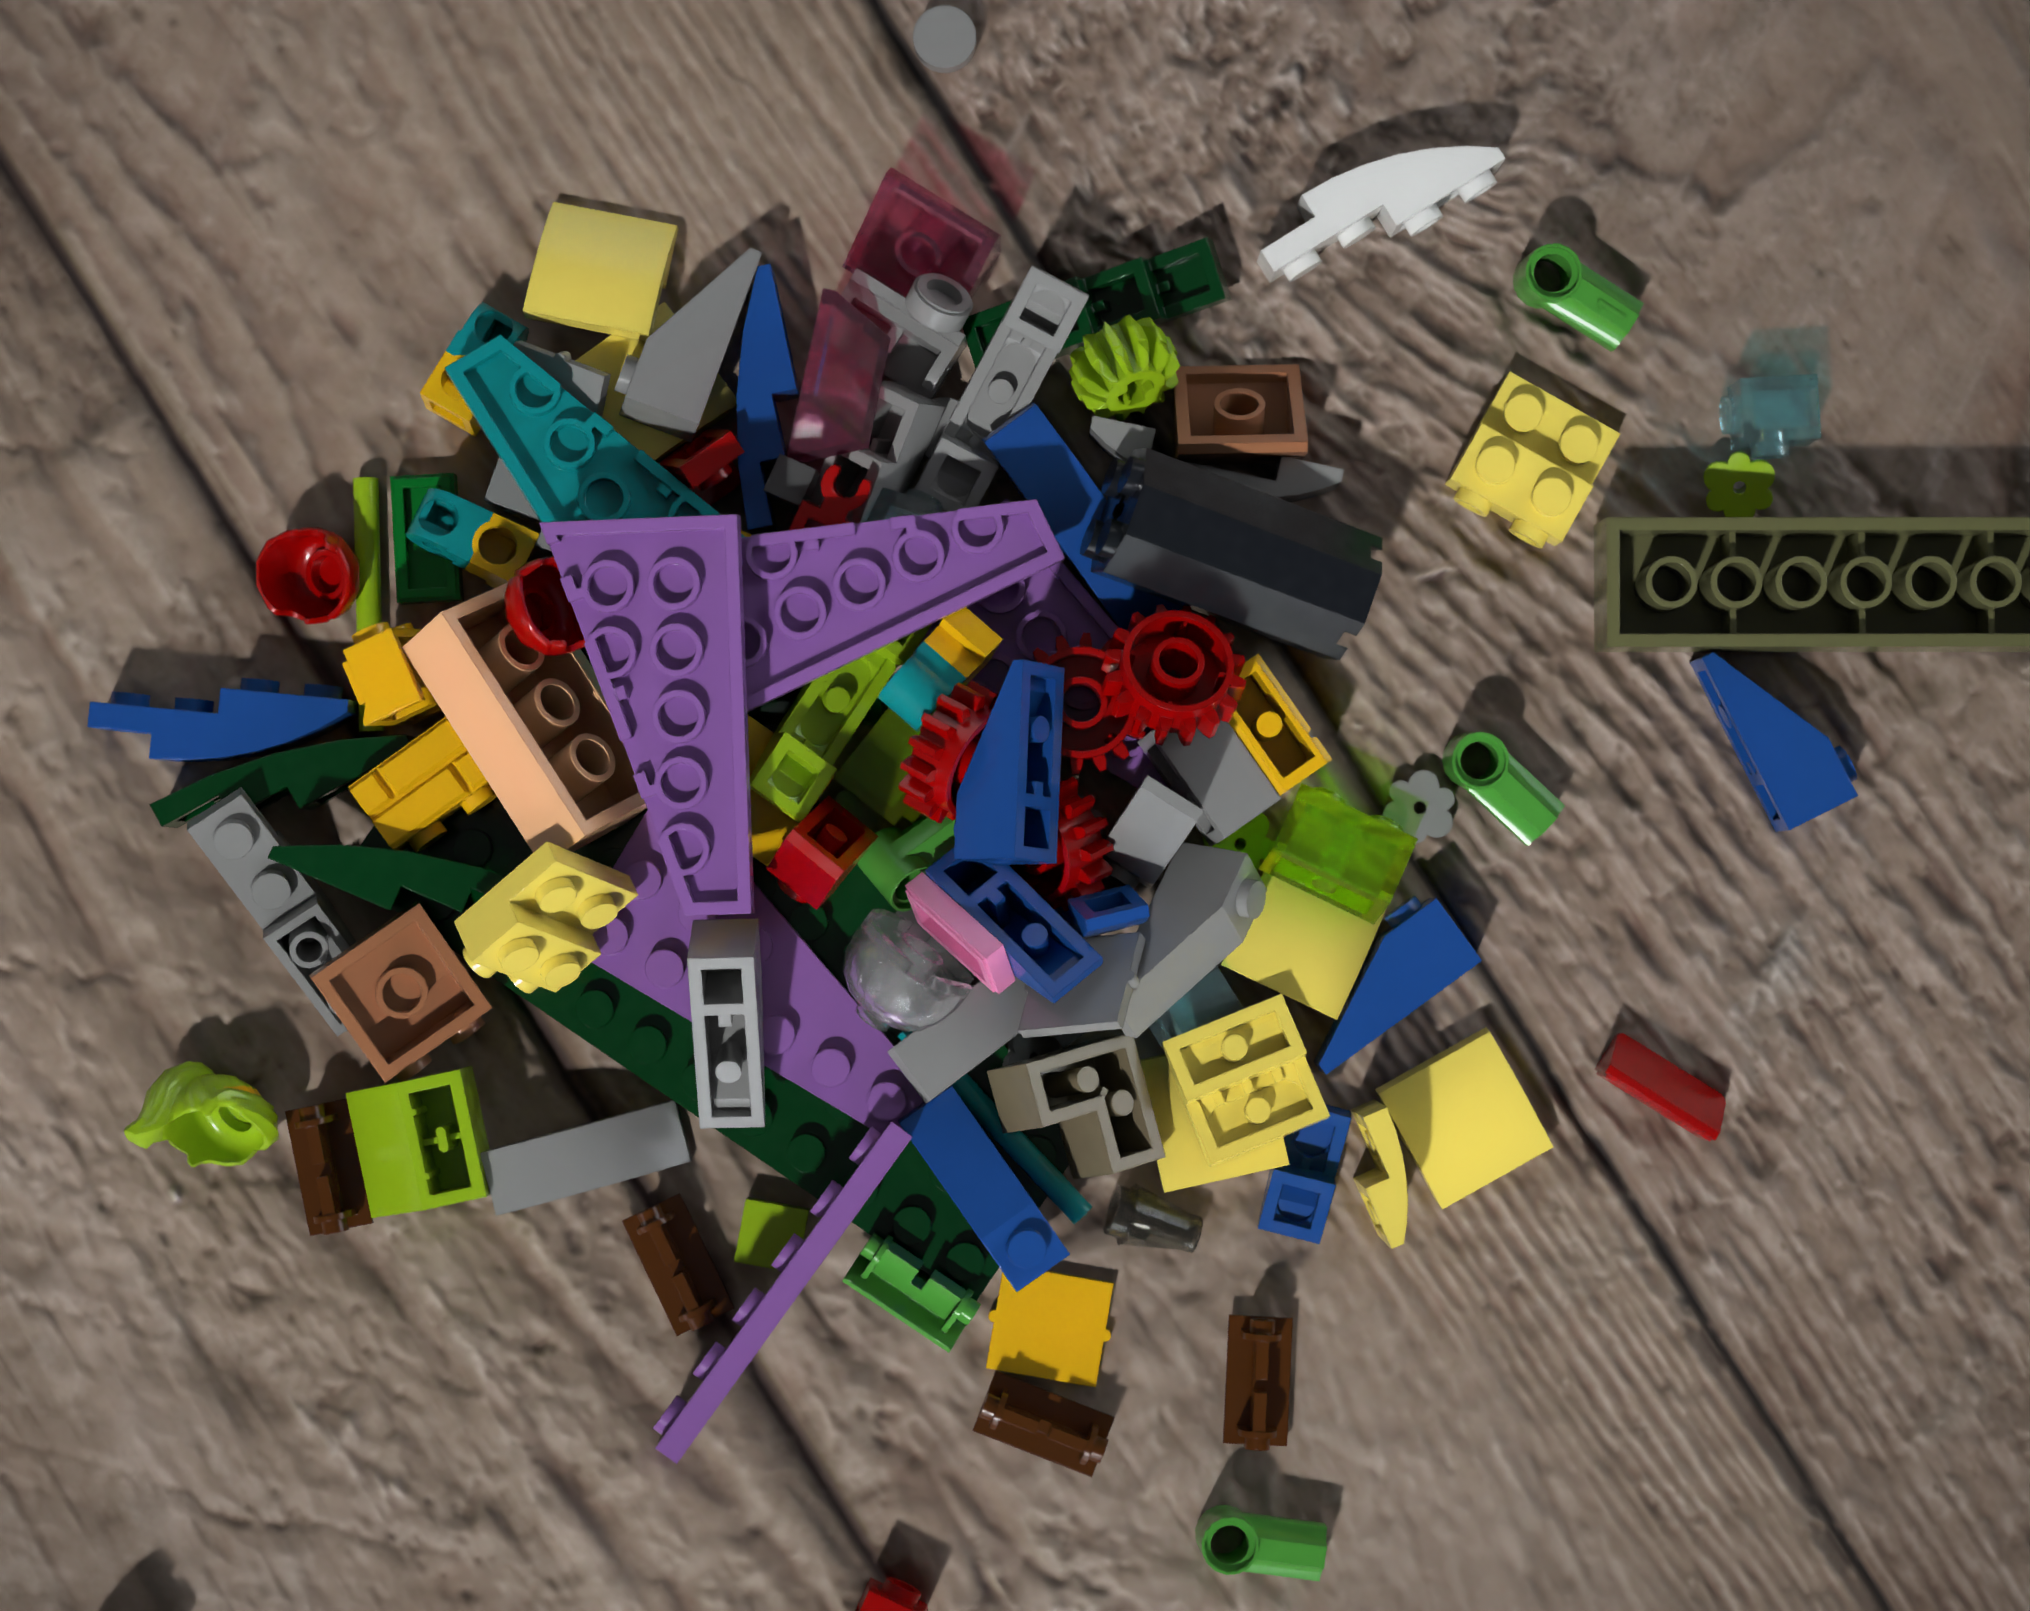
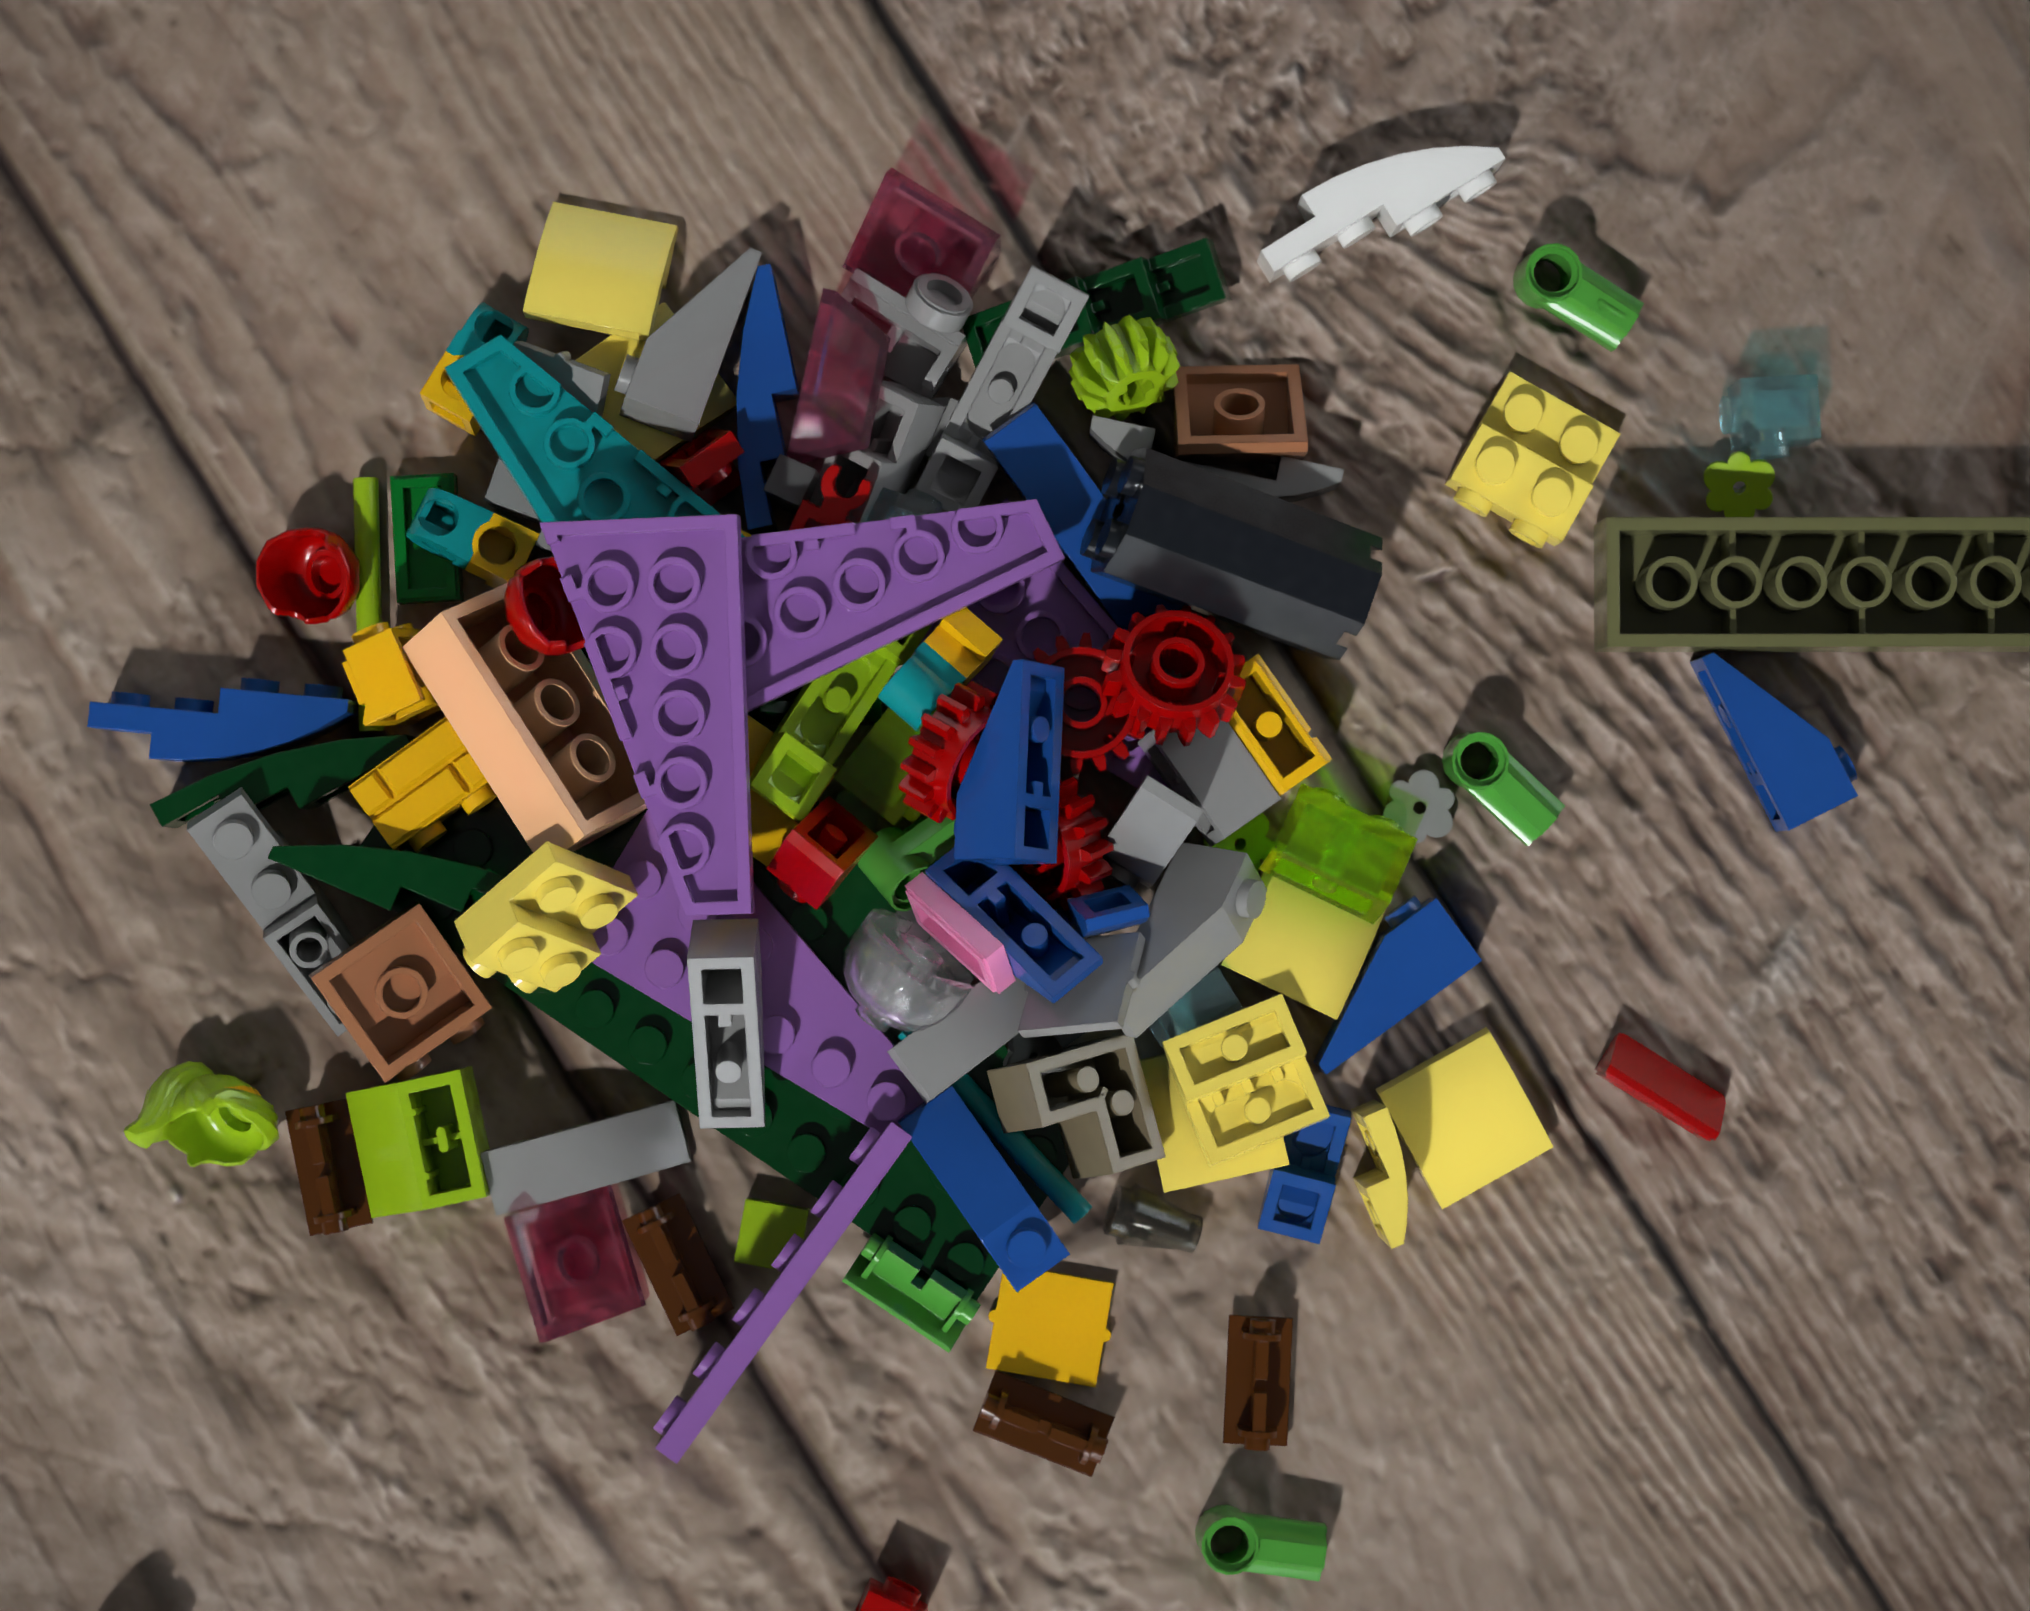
(574, 1262): none -> clear pink slope
(944, 39): light grey tile -> none

